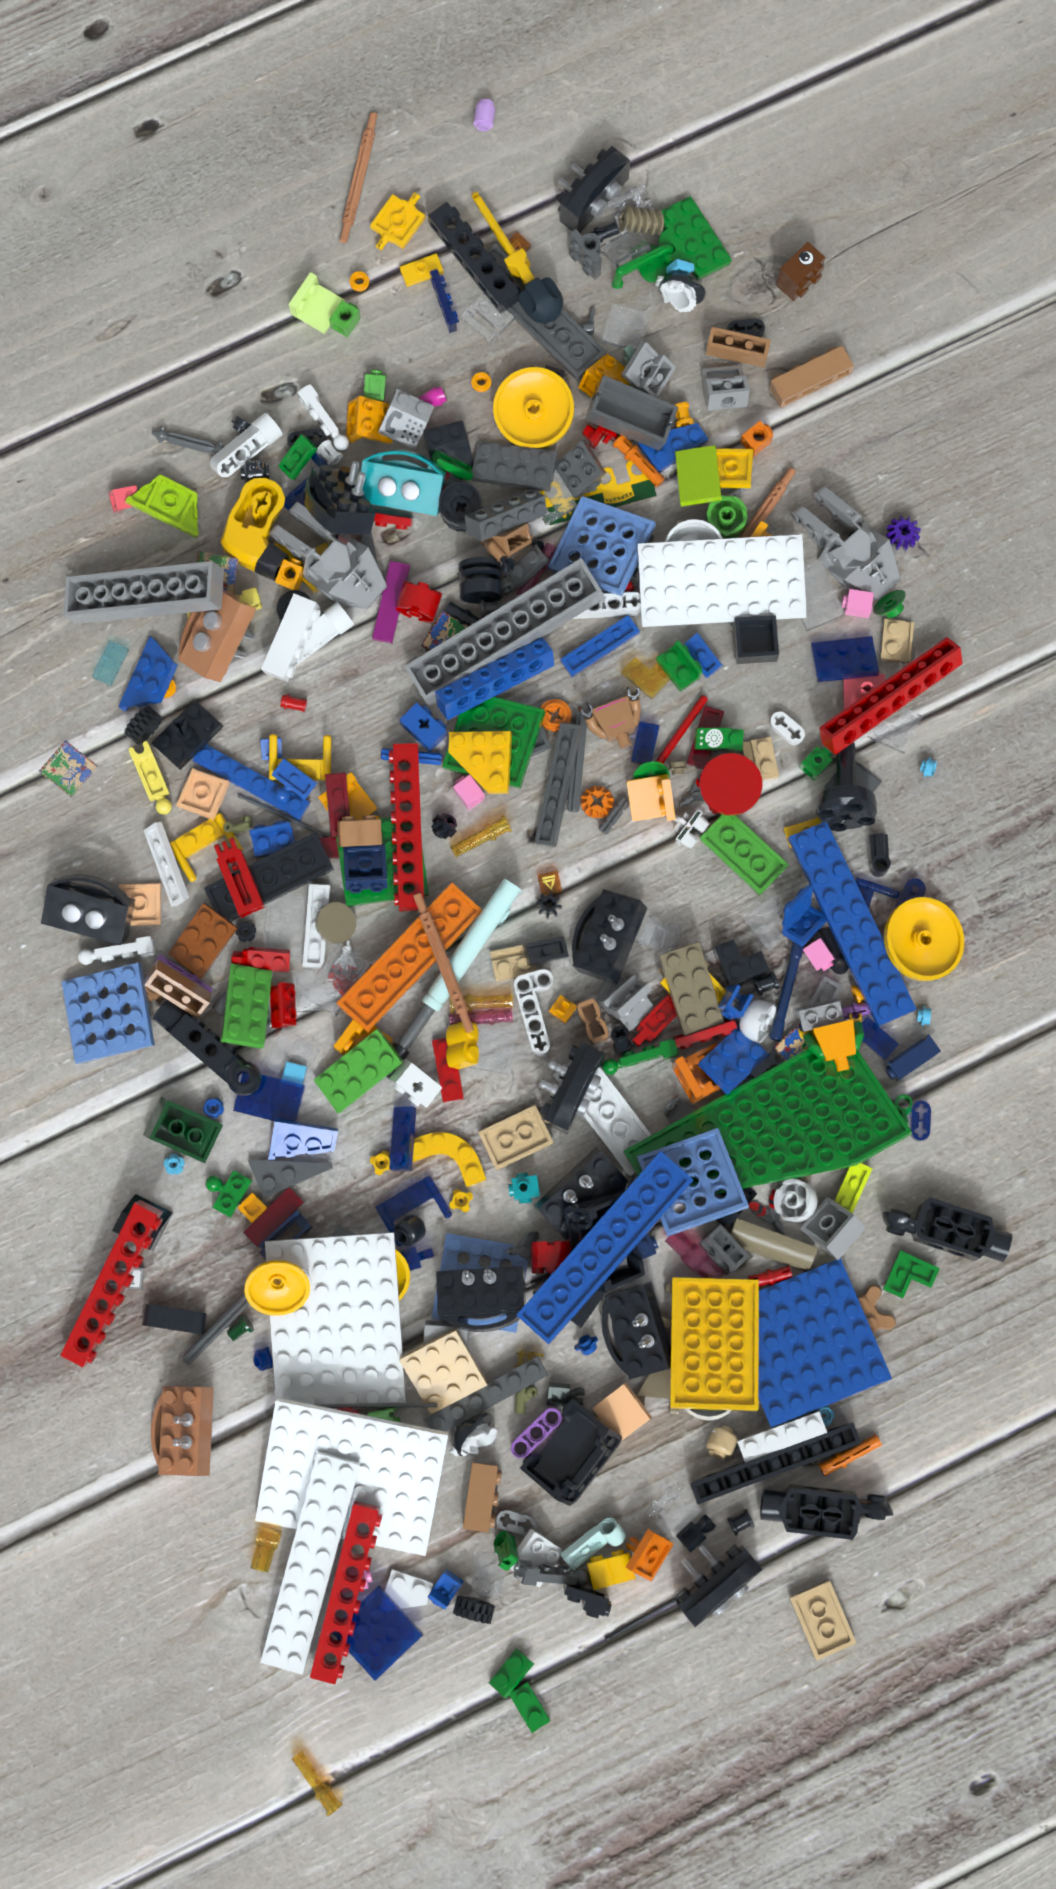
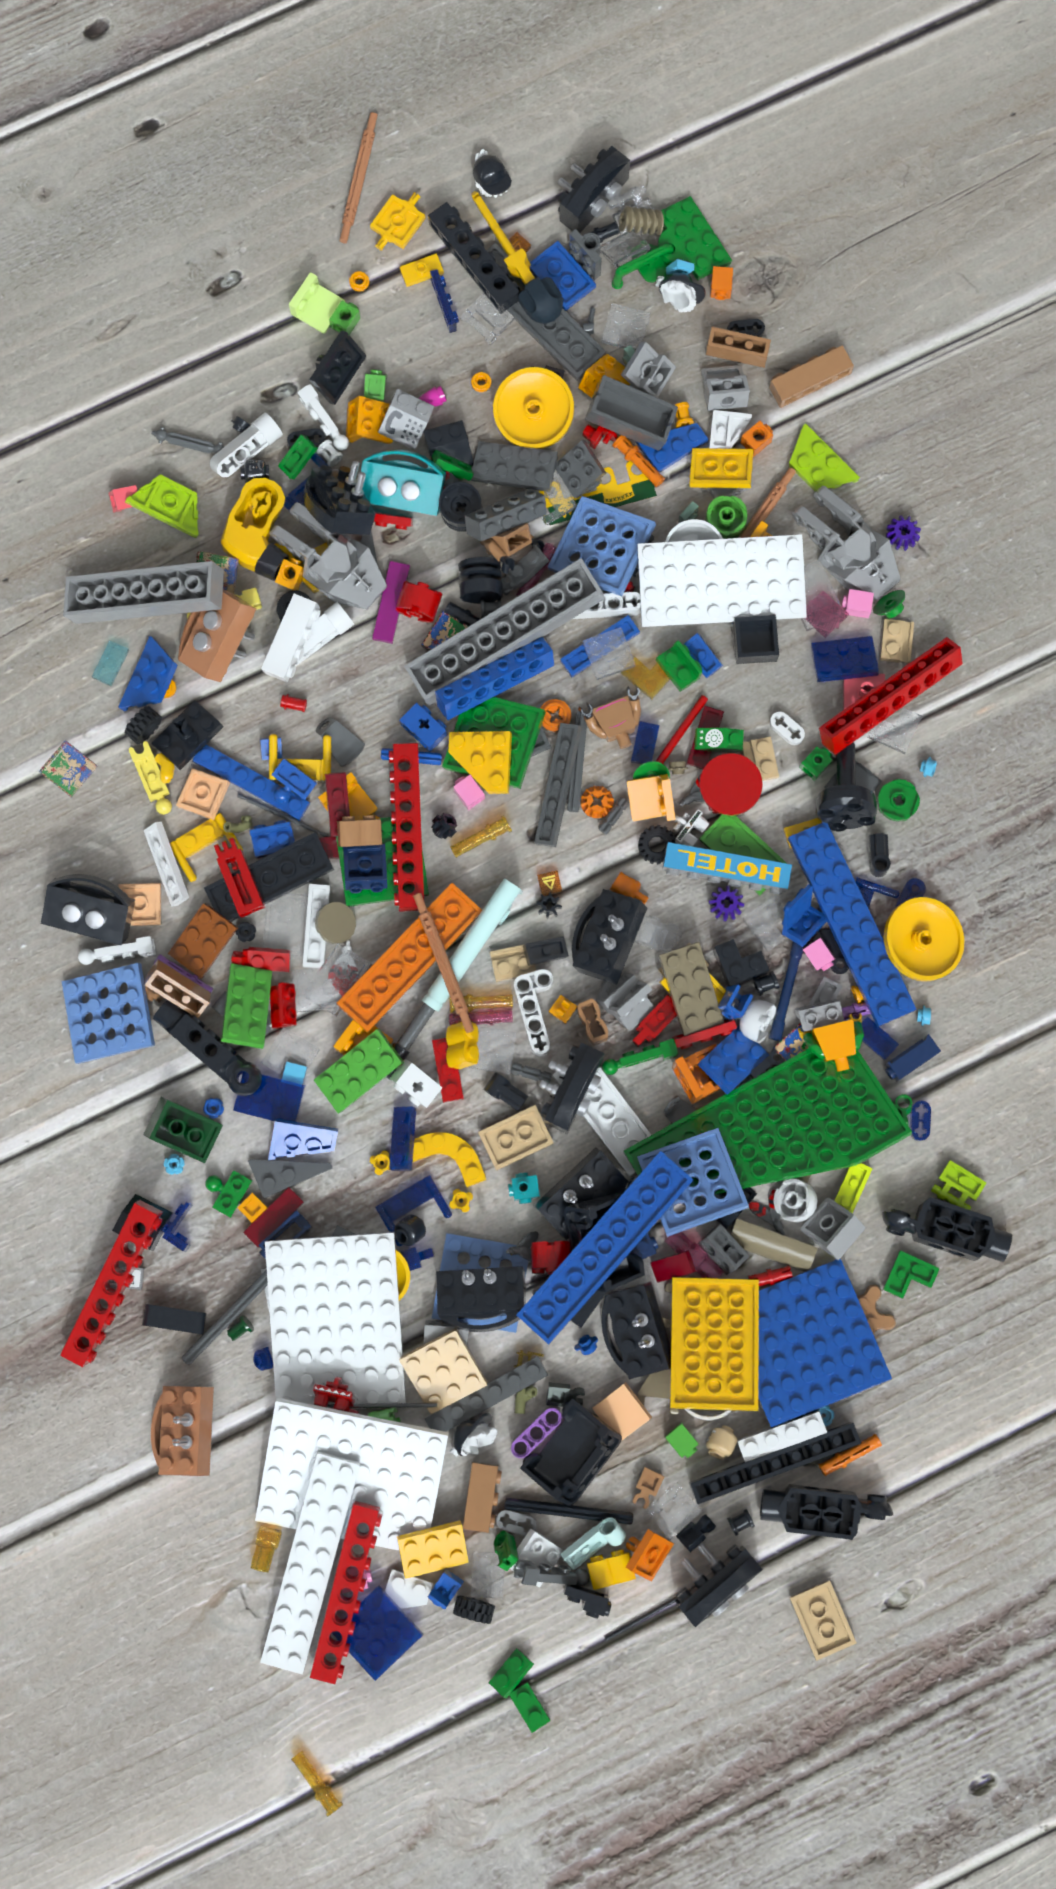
(167, 768): none -> yellow arm
(177, 1240): none -> clear blue bracket
(277, 1296): yellow dish -> none
(333, 1392): none -> red hips
(337, 367): none -> black plate
(344, 745): none -> dark grey piece
(432, 1549): none -> yellow plate
(484, 115): lavender brick -> none
(490, 175): none -> black hair
(501, 1089): none -> black piece
(530, 1072): none -> dark grey axle
(565, 272): none -> blue plate
(567, 1511): none -> black axle
(608, 653): none -> clear plate
(621, 1042): black bush -> none
(629, 887): none -> orange piece
(647, 835): none -> black tyre
(649, 1484): none -> medium nougat plate
(673, 1266): none -> dark red tile
(682, 1441): none -> bright green brick
(689, 513): none -> sand green plate
(698, 475): lime tile -> none
(721, 283): none -> orange brick
(726, 867): none -> dark azure brick
(727, 428): none -> white wing
(733, 908): none -> dark purple gear
(801, 271): reddish brown brick -> none
(819, 463): none -> lime wing
(825, 617): none -> clear pink piece
(898, 812): none -> green plate
(960, 1180): none -> lime plate

